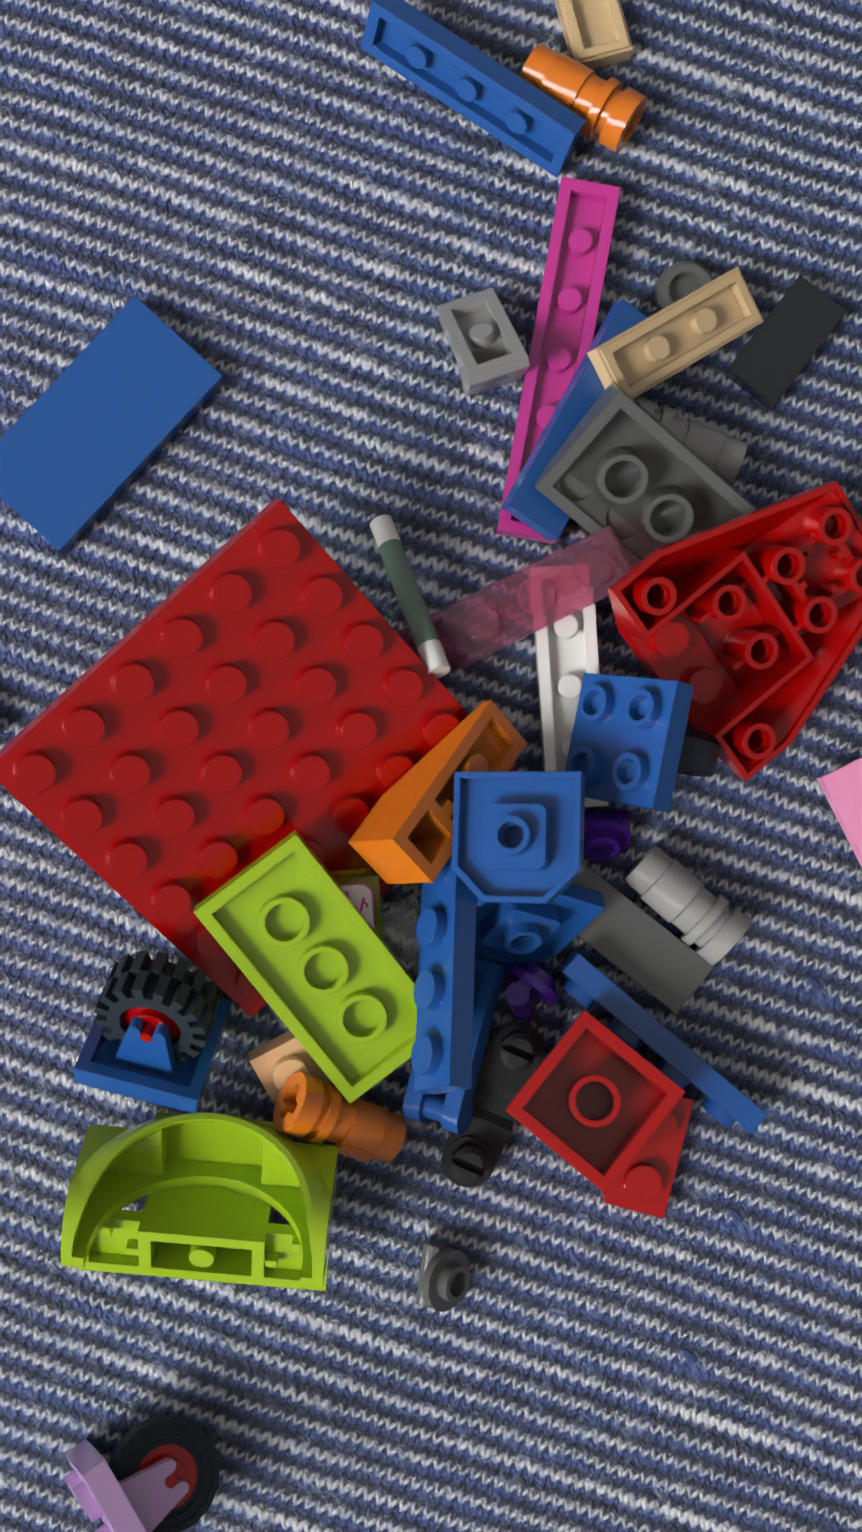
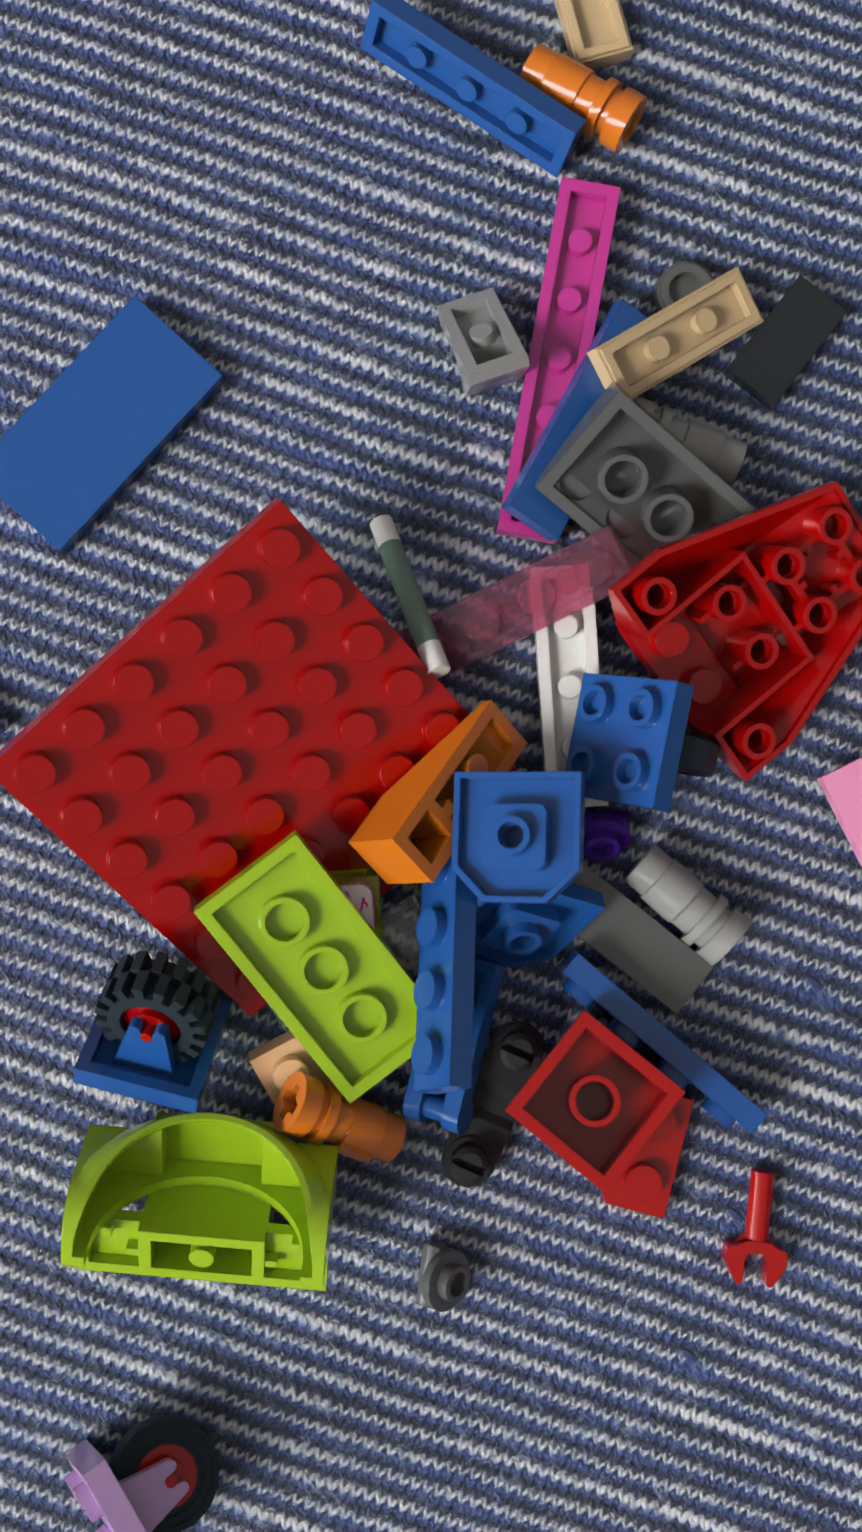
(528, 987): dark purple plate -> none
(756, 1233): none -> red bar

